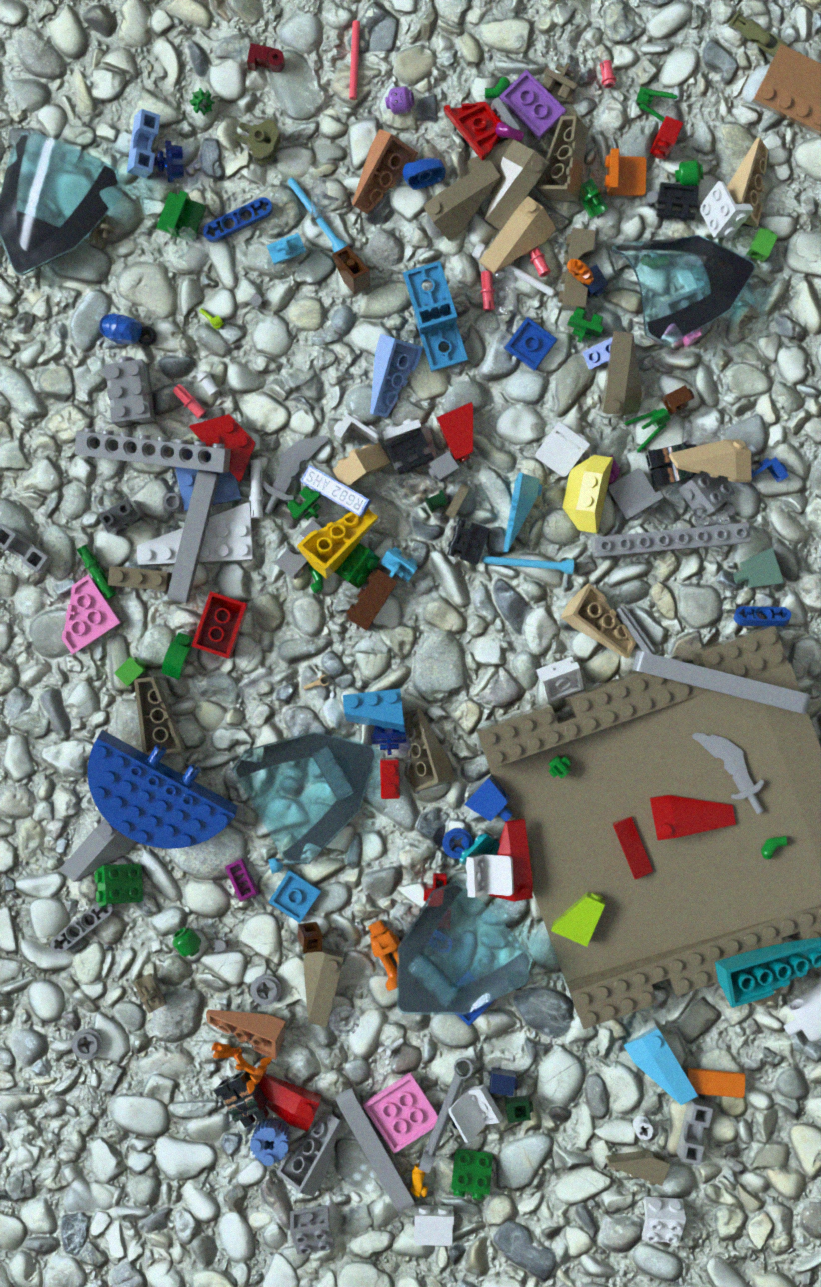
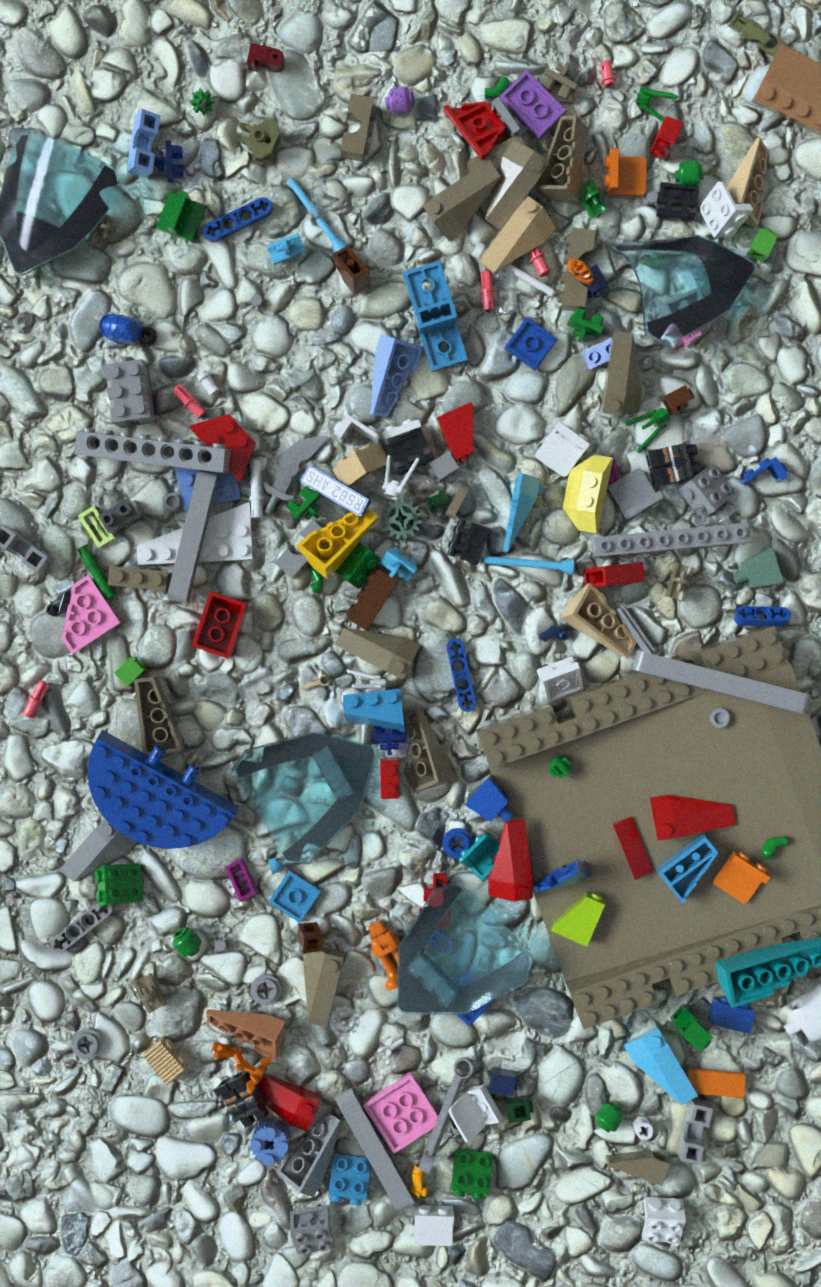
(36, 699): none -> coral axle
(59, 608): none -> black arm
(88, 513): none -> yellowish green tile
(165, 1060): none -> tan brick
(177, 656): green brick -> none
(199, 251): clear brick -> none
(216, 321): lime hand -> none
(349, 1179): none -> dark azure bracket
(354, 60): coral bar -> none
(356, 144): none -> dark tan arch
(375, 685): none -> white plant
(381, 169): nougat wedge -> none
(384, 651): none -> dark tan wedge
(392, 520): none -> sand green gear
(395, 489): none -> white plant
(424, 172): blue piece -> none
(458, 675): none -> blue beam
(489, 875): white bracket -> none
(506, 131): magenta arm -> none
(555, 632): none -> dark blue arm
(564, 877): none -> blue brick
(609, 1117): none -> green head
(615, 575): none -> red slope
(679, 581): none -> dark tan hips
(688, 865): none -> dark azure wedge
(691, 1028): none -> green arch
(719, 717): none -> light grey tile
(721, 458): tan wedge -> none
(734, 764): light grey sword -> none
(735, 1018): none -> blue brick
(740, 876): none -> orange bracket

